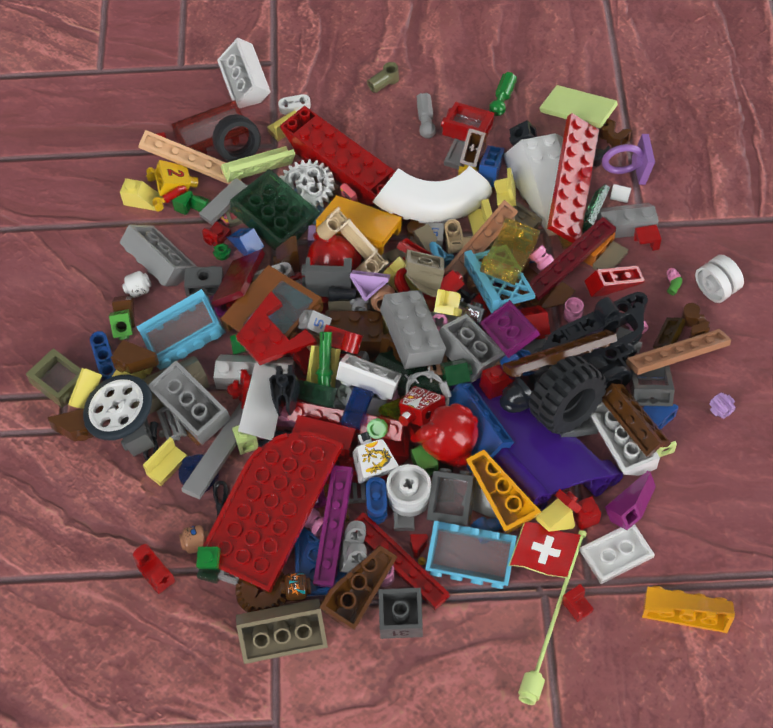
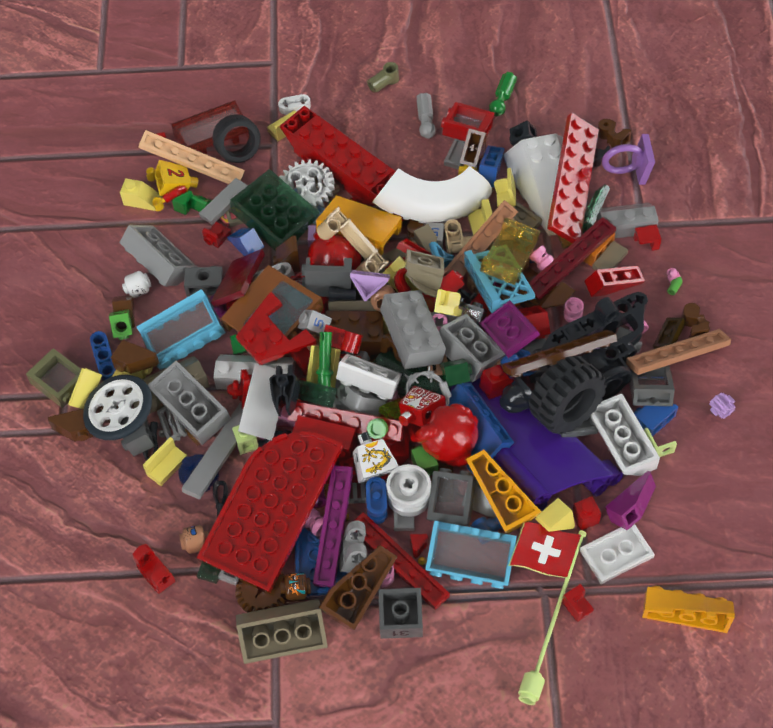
(208, 558): green plate -> none
(222, 255): green plate -> none
(243, 74): white slope -> none
(257, 163): yellowish green fence -> none
(348, 193): coral tile -> none
(356, 407): clear blue tile -> none
(359, 304): light grey plate -> none
(569, 500): red plate -> none
(586, 106): yellowish green tile -> none
(620, 193): white slope -> none
(634, 419): reddish brown fence -> none
(719, 278): white wheel -> none

